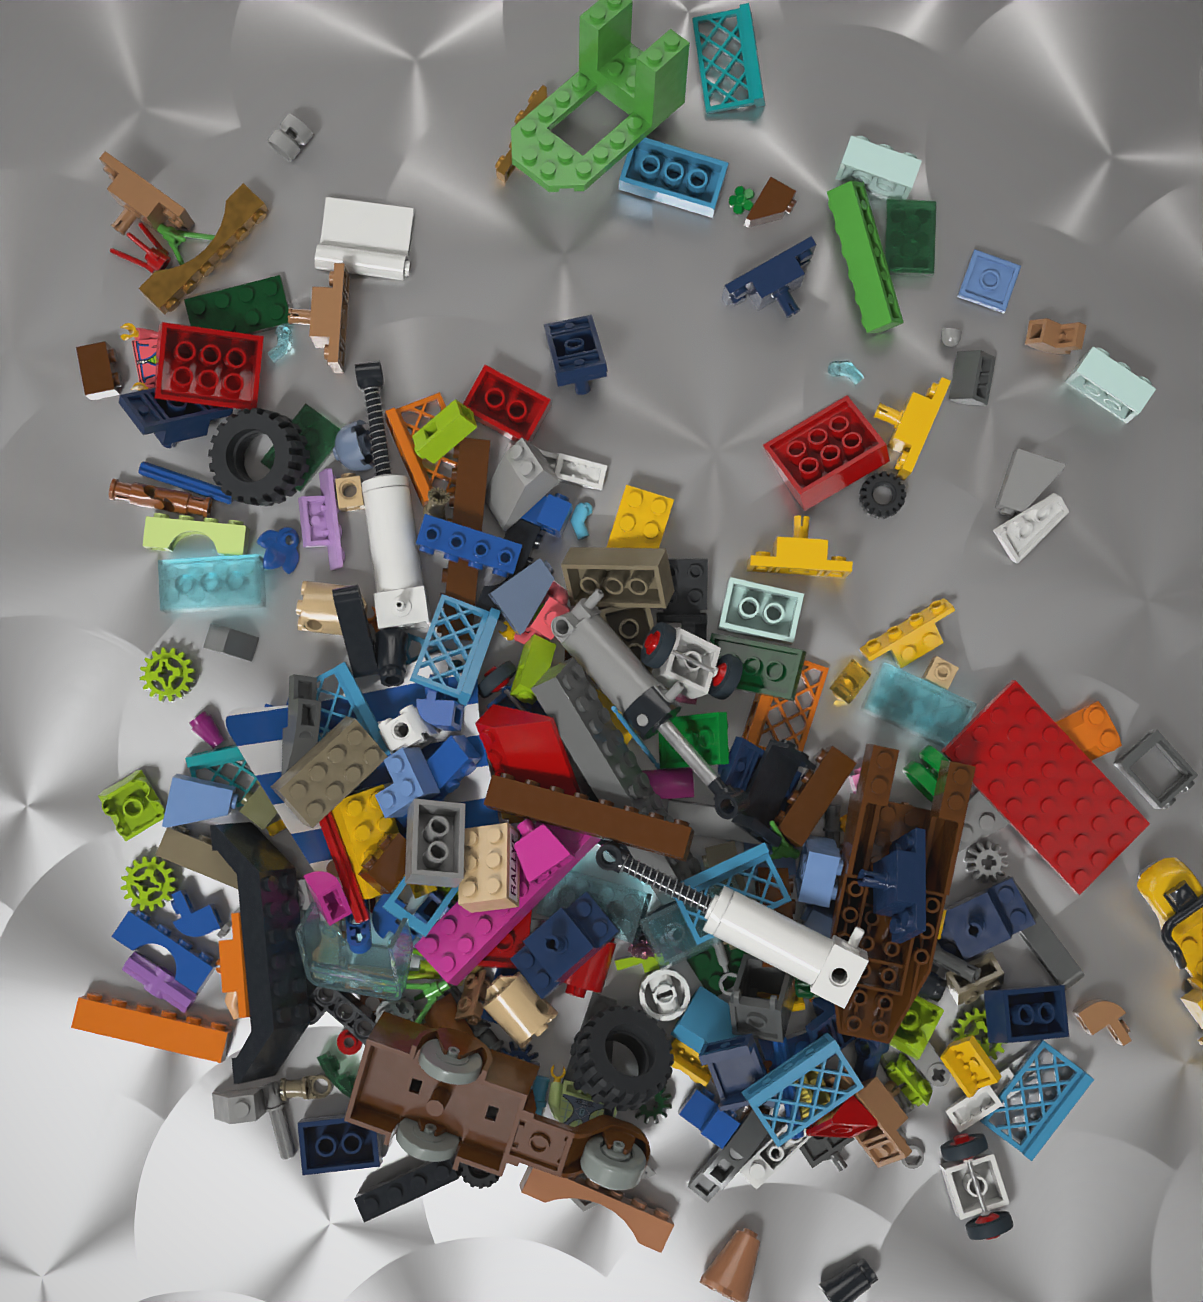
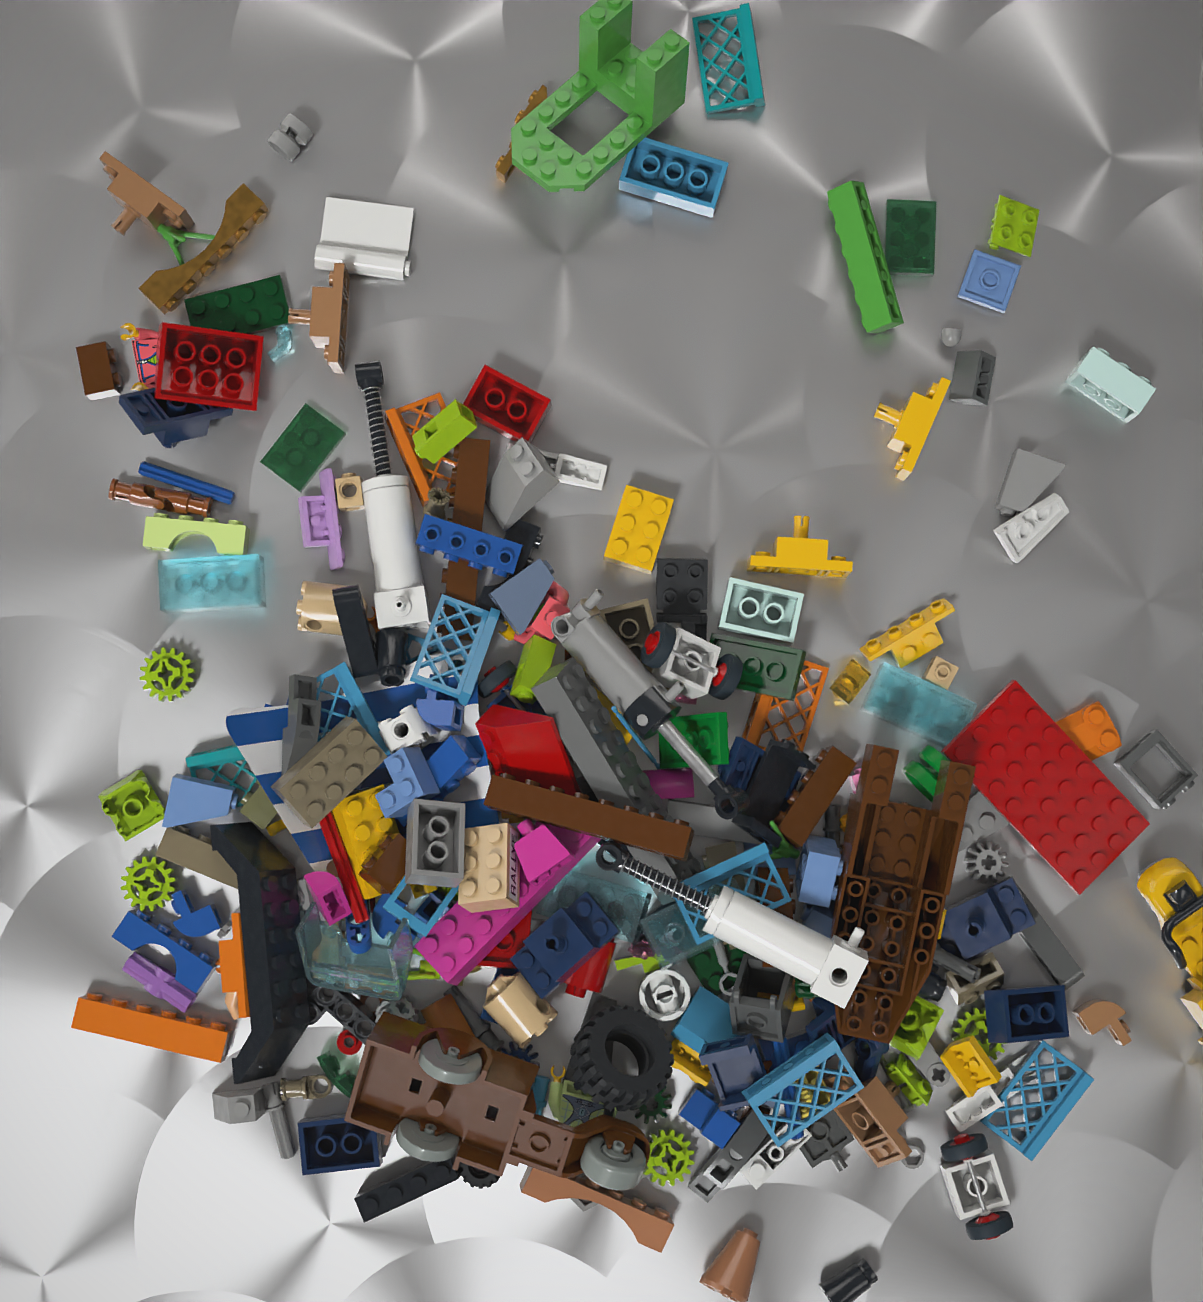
(156, 259): red plant -> none
(207, 729): magenta cone -> none
(229, 457): black tyre -> none
(231, 642): dark grey slope -> none
(277, 551): blue plate -> none
(354, 447): sand blue cylinder -> none
(431, 992): bright green plant -> none
(474, 988): medium nougat hinge -> none
(550, 514): blue brick -> none
(576, 352): dark blue brick -> none
(578, 518): medium azure arm -> none
(623, 574): dark tan brick -> none
(677, 1155): none -> lime gear
(742, 200): green plant -> none
(771, 204): reddish brown slope -> none
(773, 280): dark blue brick -> none
(827, 452): red slope -> none
(843, 1121): red slope -> none
(845, 369): clear light blue arm -> none
(879, 168): light aqua brick -> none
(888, 481): black tyre -> none
(900, 885): dark blue brick -> none
(1013, 226): none -> lime hinge
(1055, 337): medium nougat brick -> none

